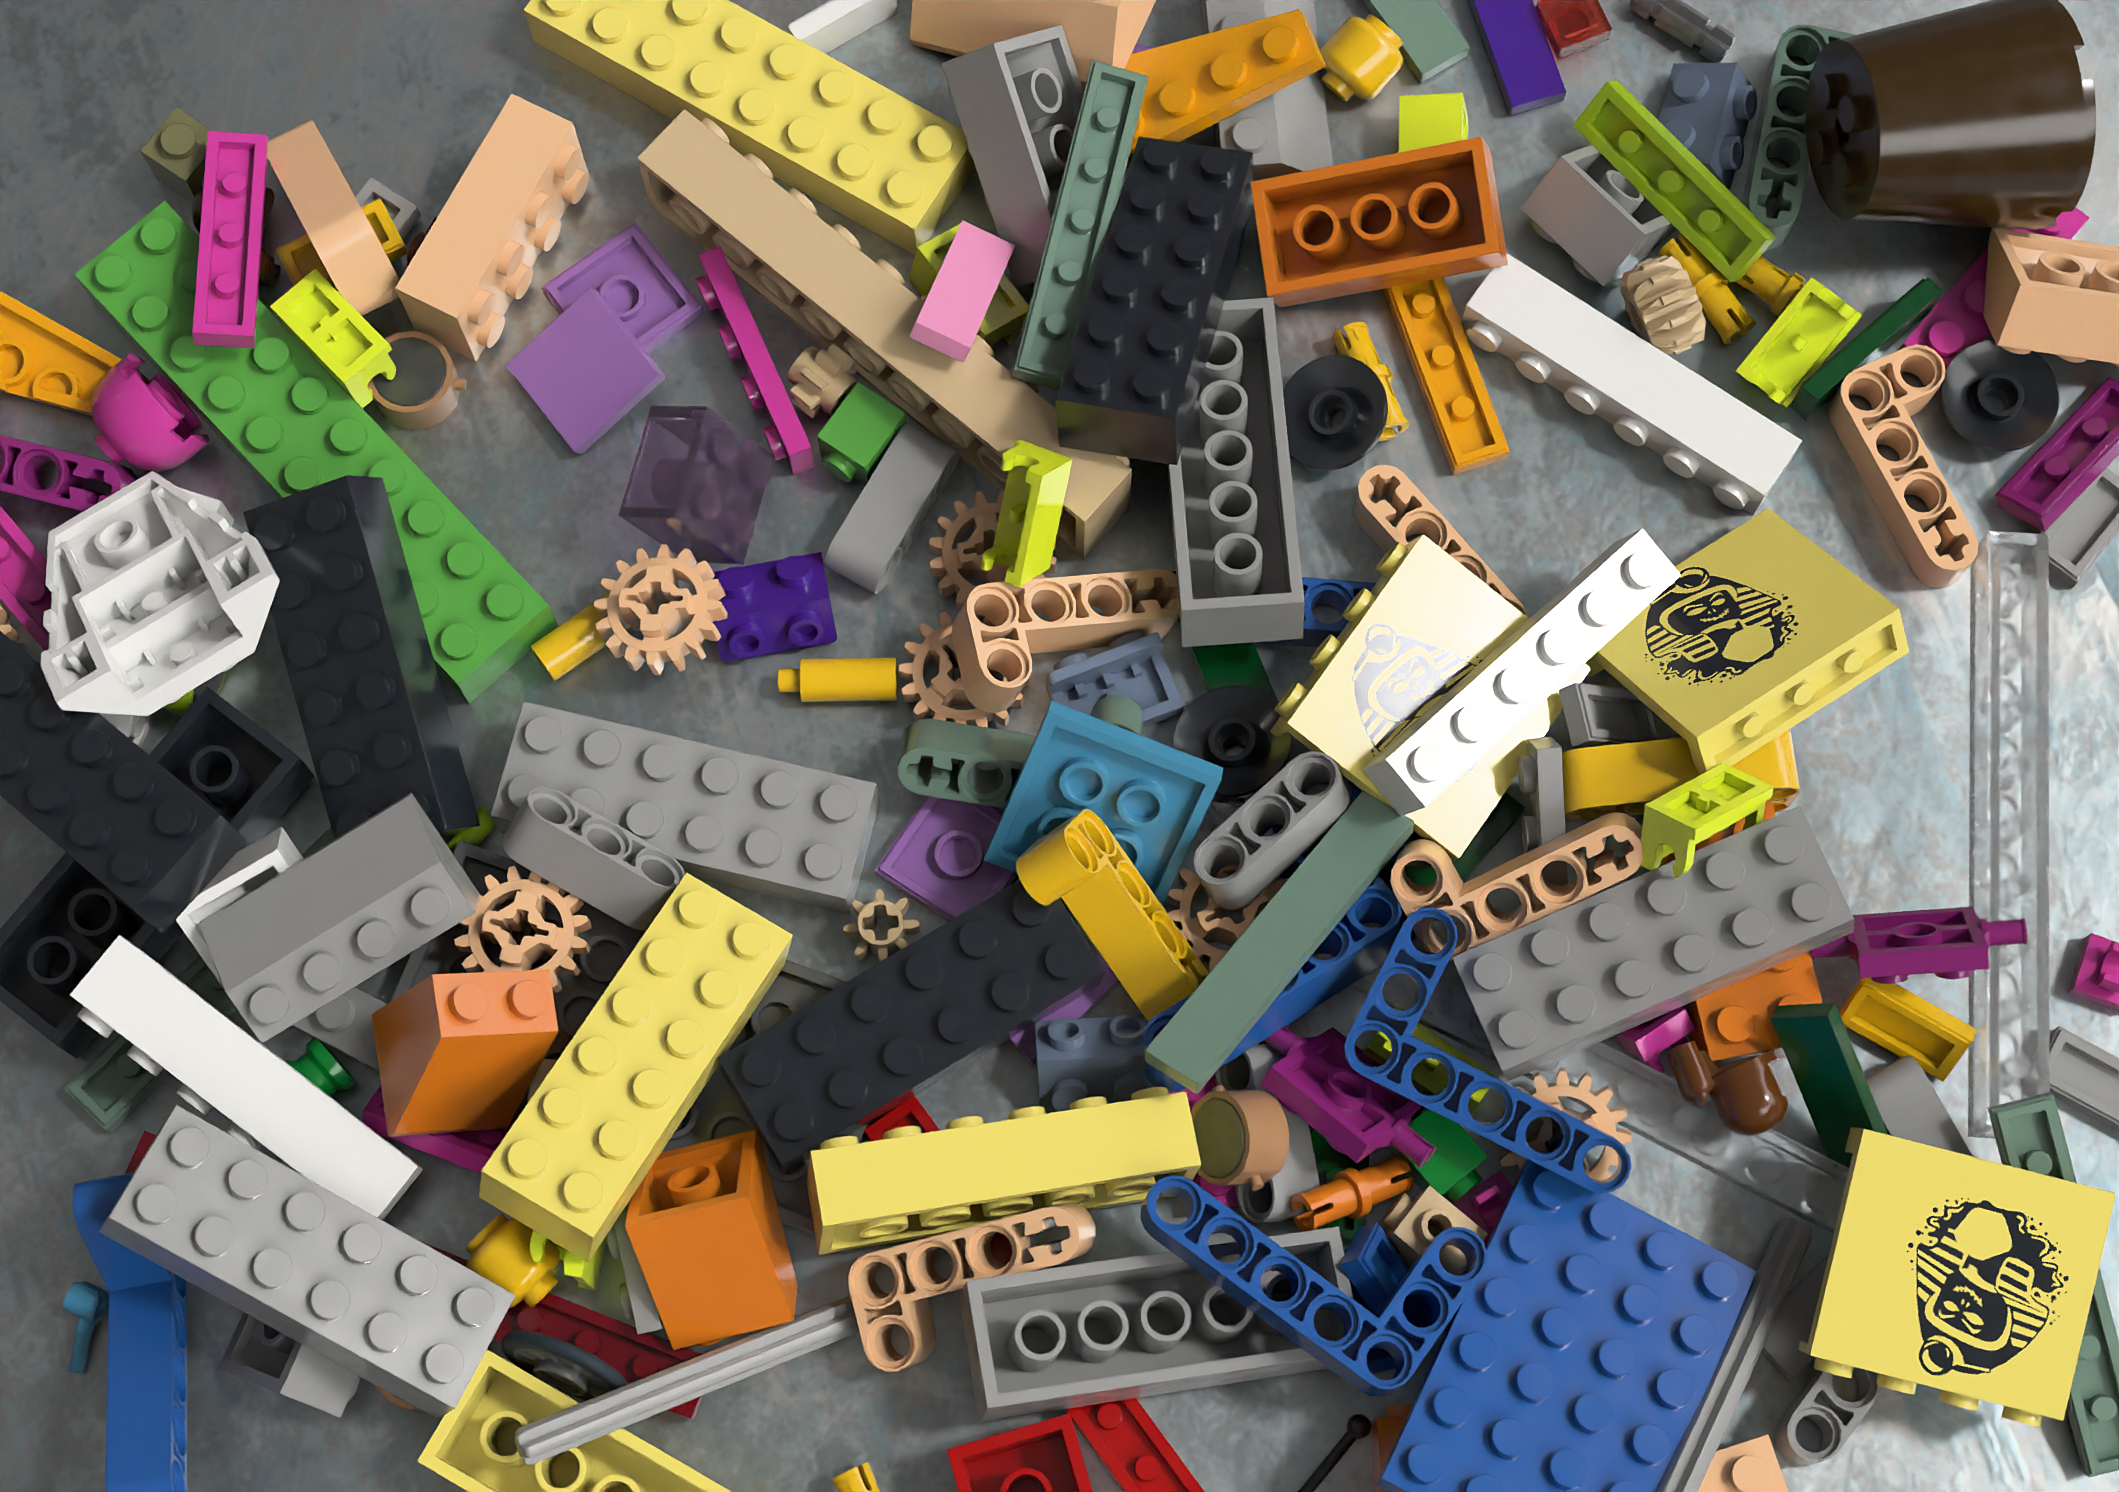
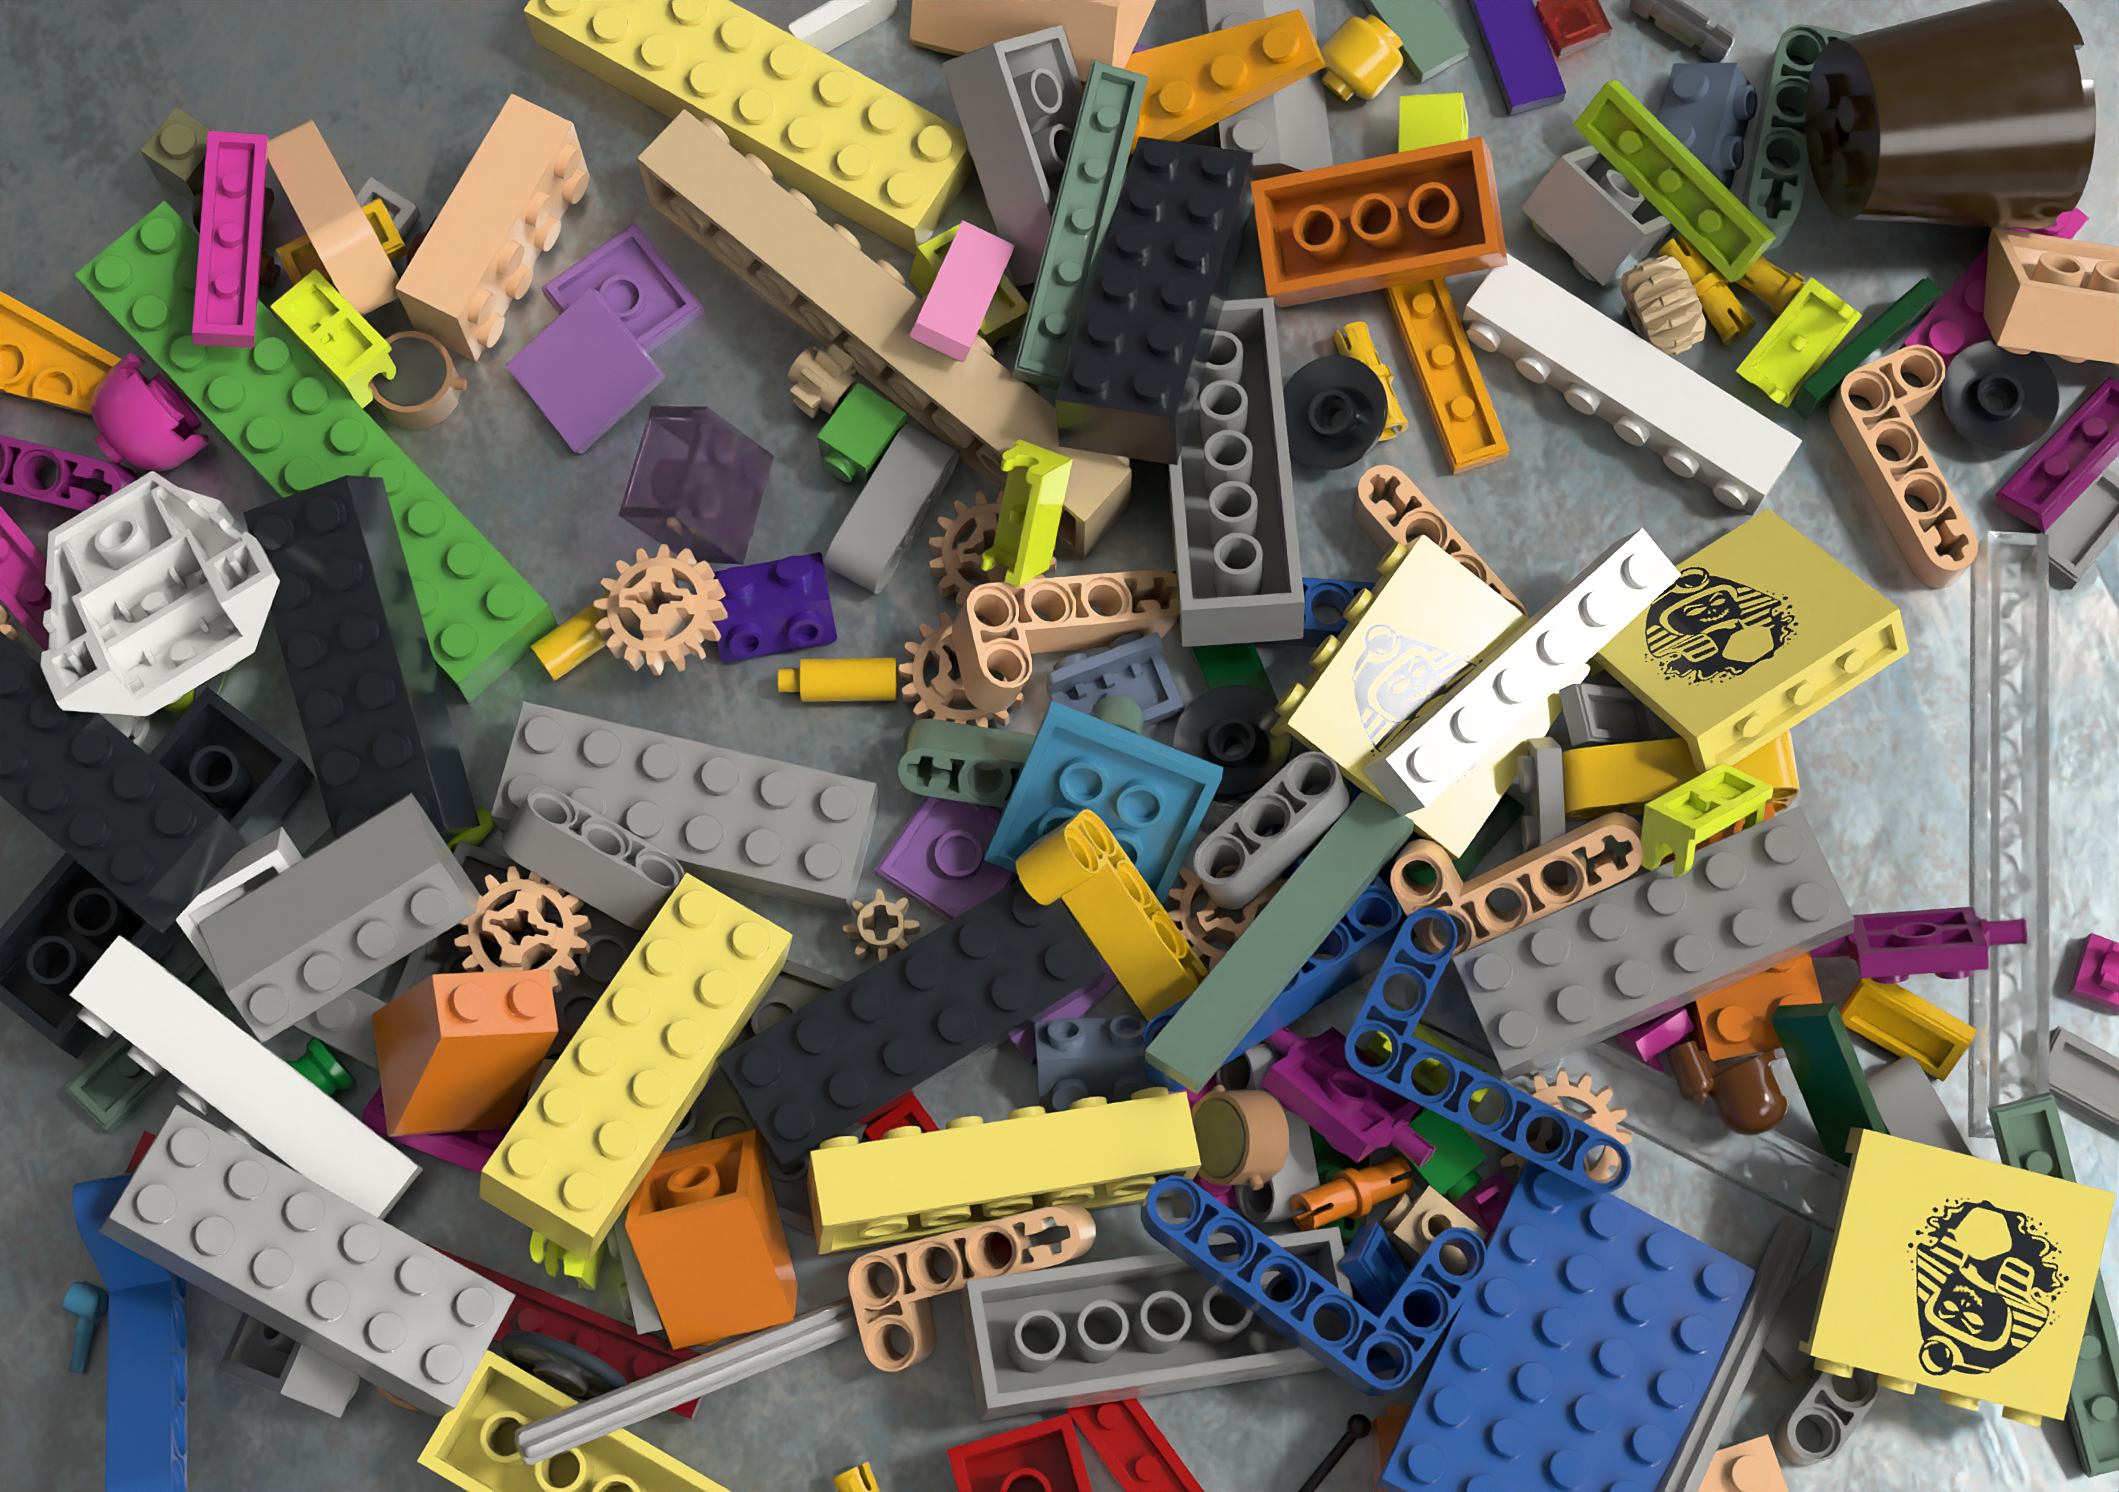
(504, 1257): yellow head -> none
(762, 383): dark pink plate -> none

